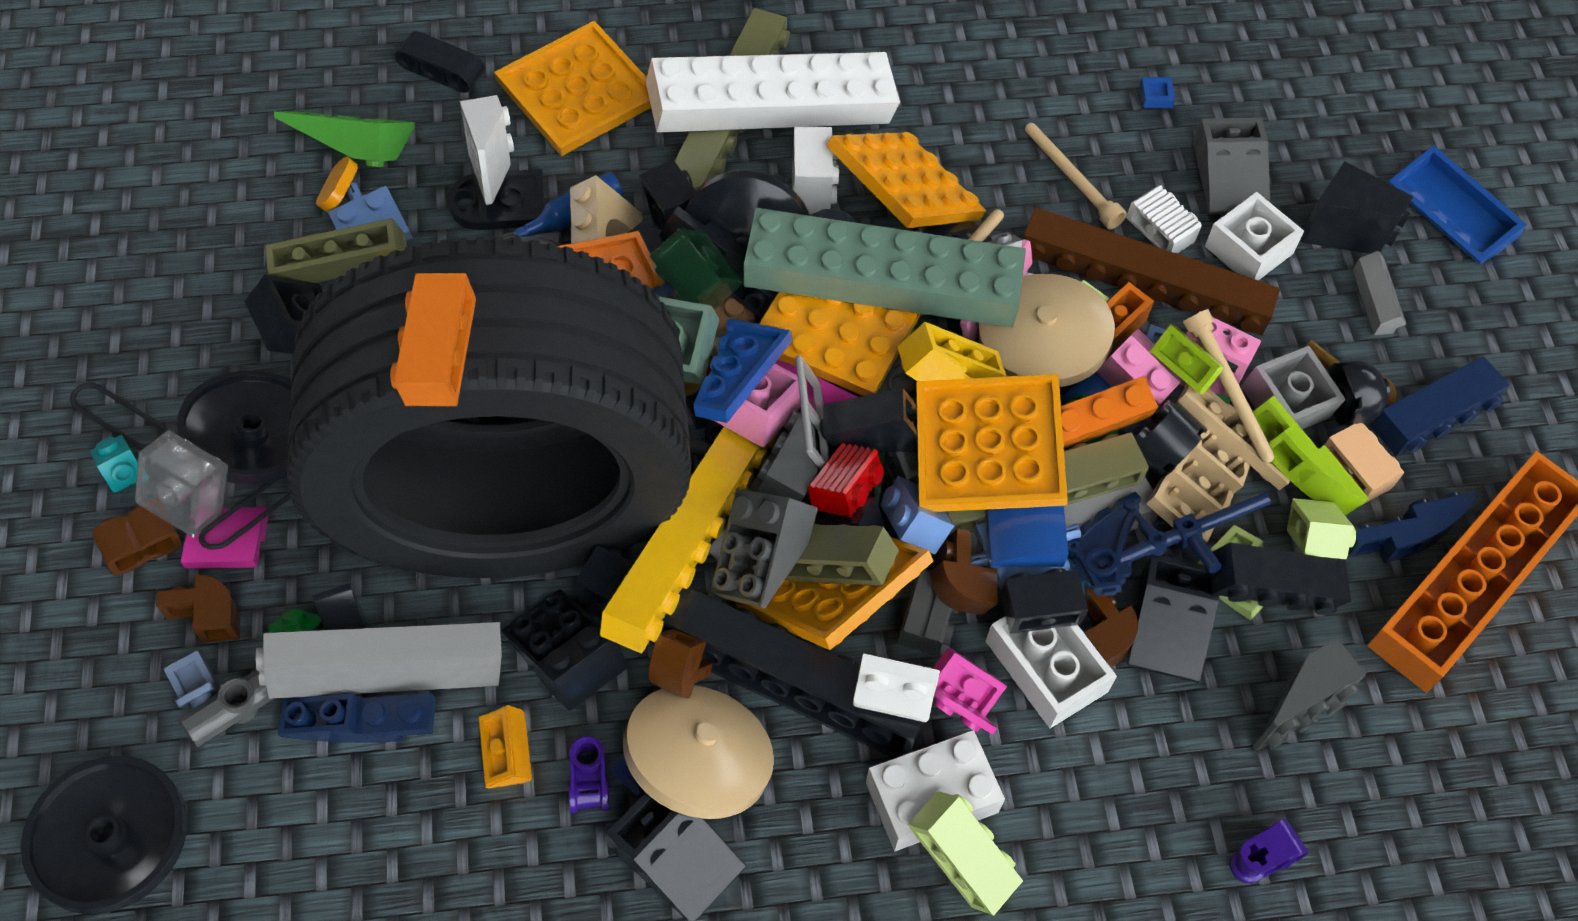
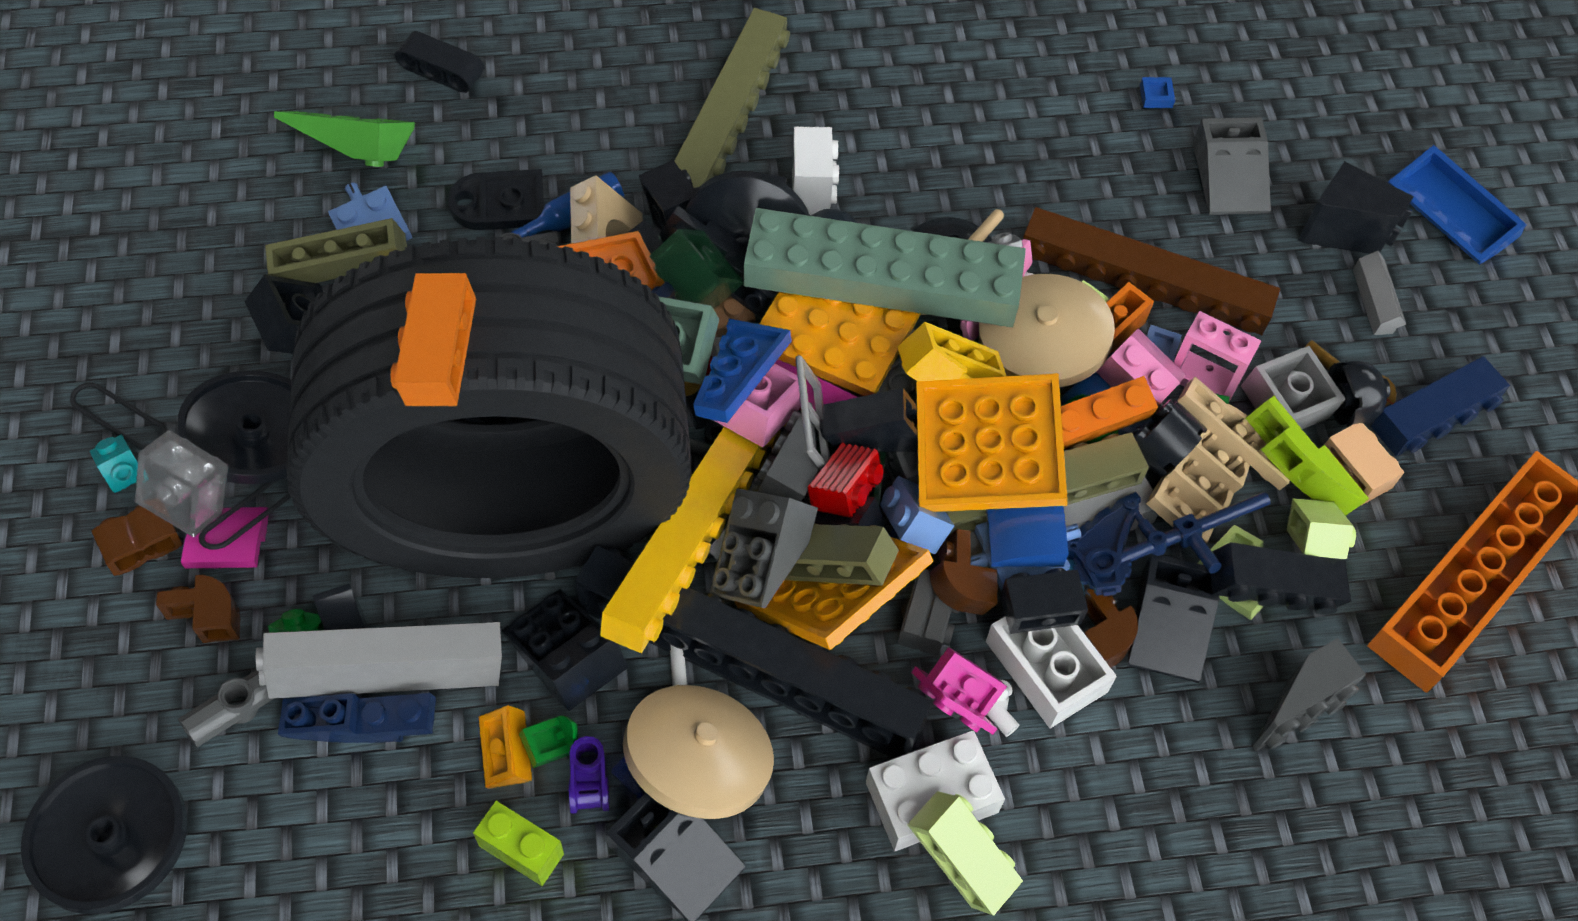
(192, 680): sand blue bracket -> none
(337, 184): light orange tile -> none
(487, 142): white slope -> none
(519, 843): none -> lime brick
(549, 740): none -> green plate
(576, 87): light orange plate -> none
(678, 662): reddish brown brick -> none
(771, 91): white brick -> none
(895, 688): white bracket -> none
(906, 178): light orange plate -> none
(1000, 715): none -> white arm
(1110, 213): tan piece -> none
(1164, 220): white brick -> none
(1187, 359): lime plate -> none
(1201, 327): tan piece -> none
(1254, 237): white brick -> none
(1271, 851): dark purple piece -> none
(1415, 531): dark blue slope -> none

